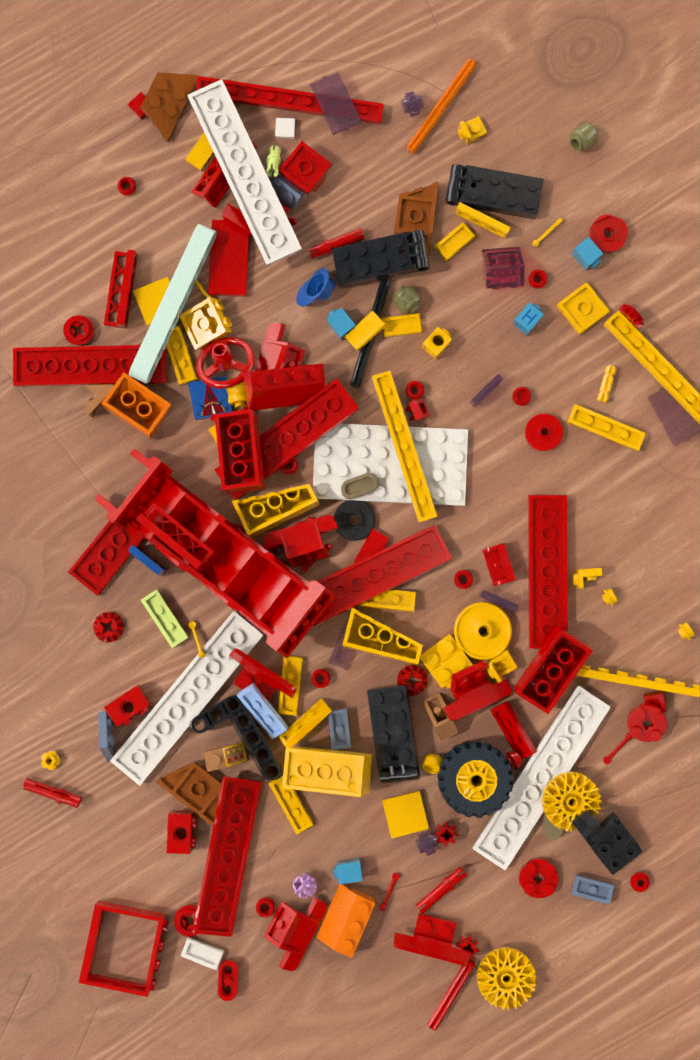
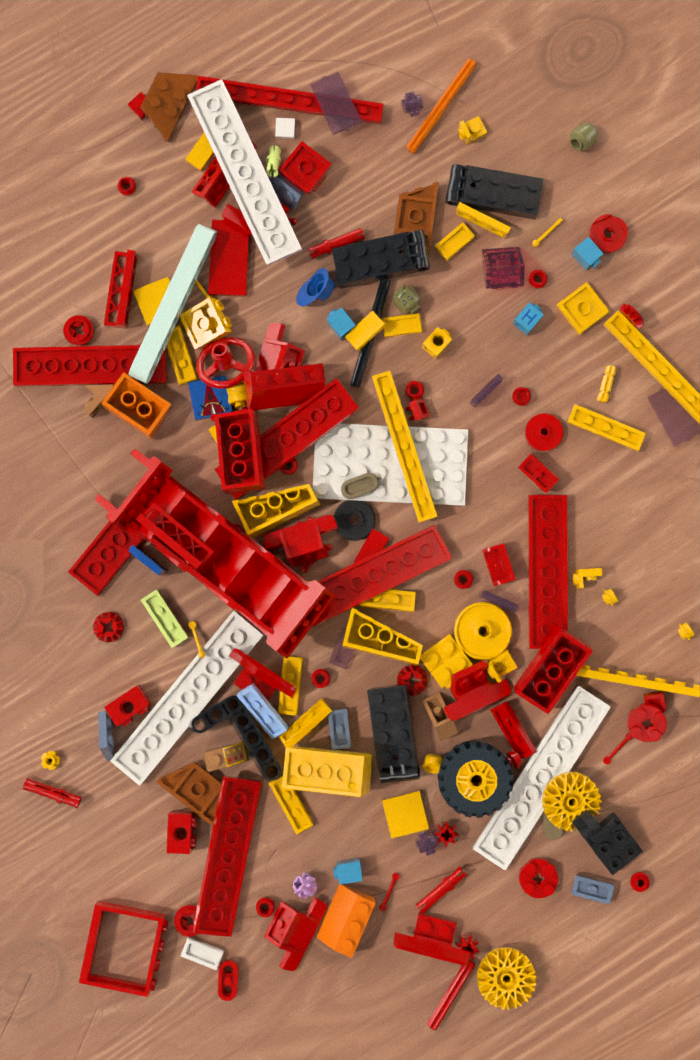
(538, 473): none -> red hinge

